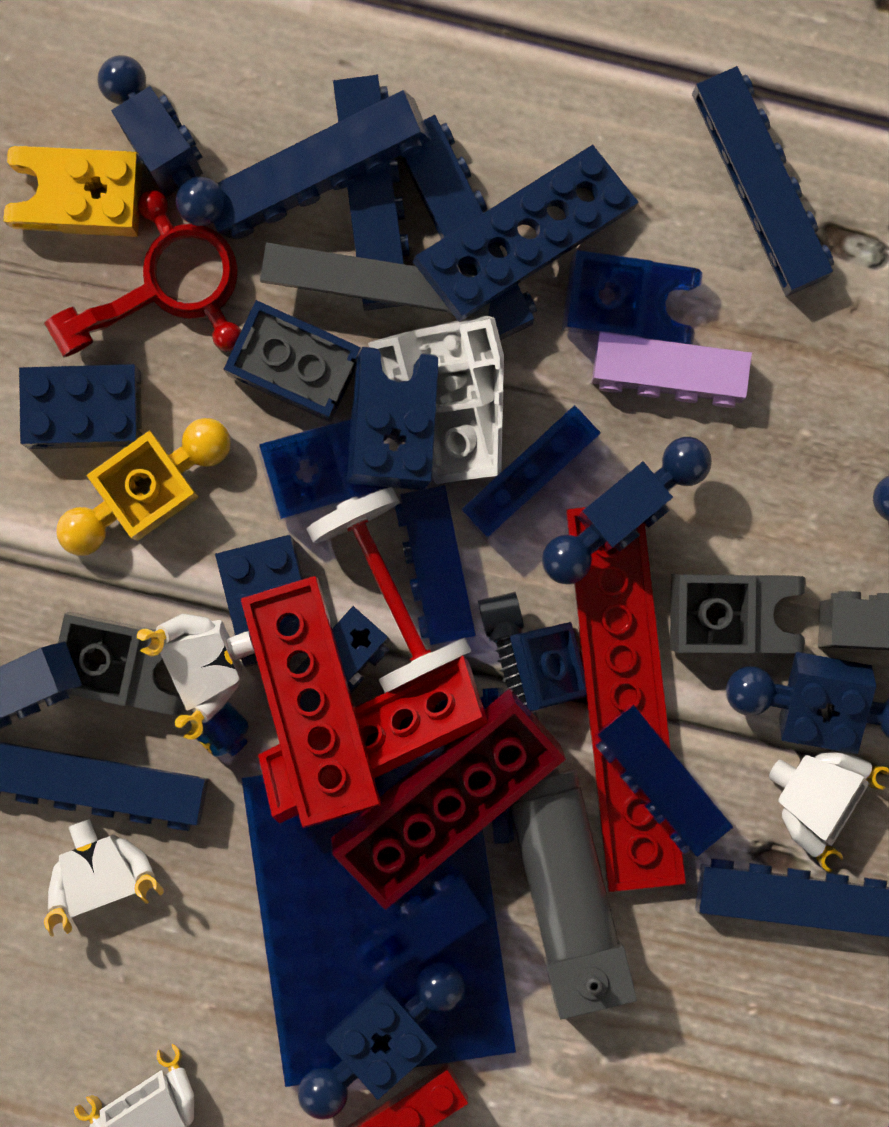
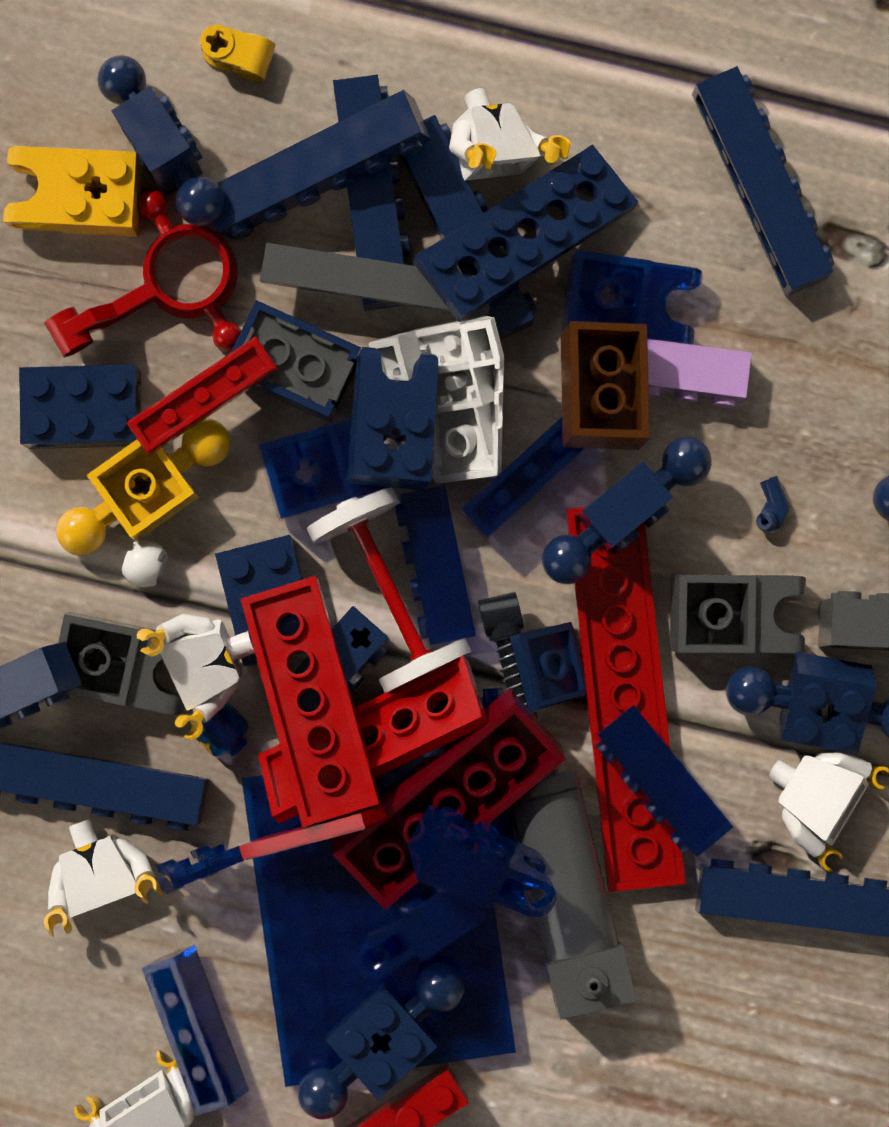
(144, 563): none -> white piece
(195, 1030): none -> clear blue brick
(202, 396): none -> red tile
(209, 863): none -> clear blue plate
(243, 53): none -> yellow piece
(303, 836): none -> red tile
(478, 863): none -> clear blue brick
(497, 142): none -> white torso
(605, 385): none -> reddish brown brick
(775, 508): none -> dark blue arm

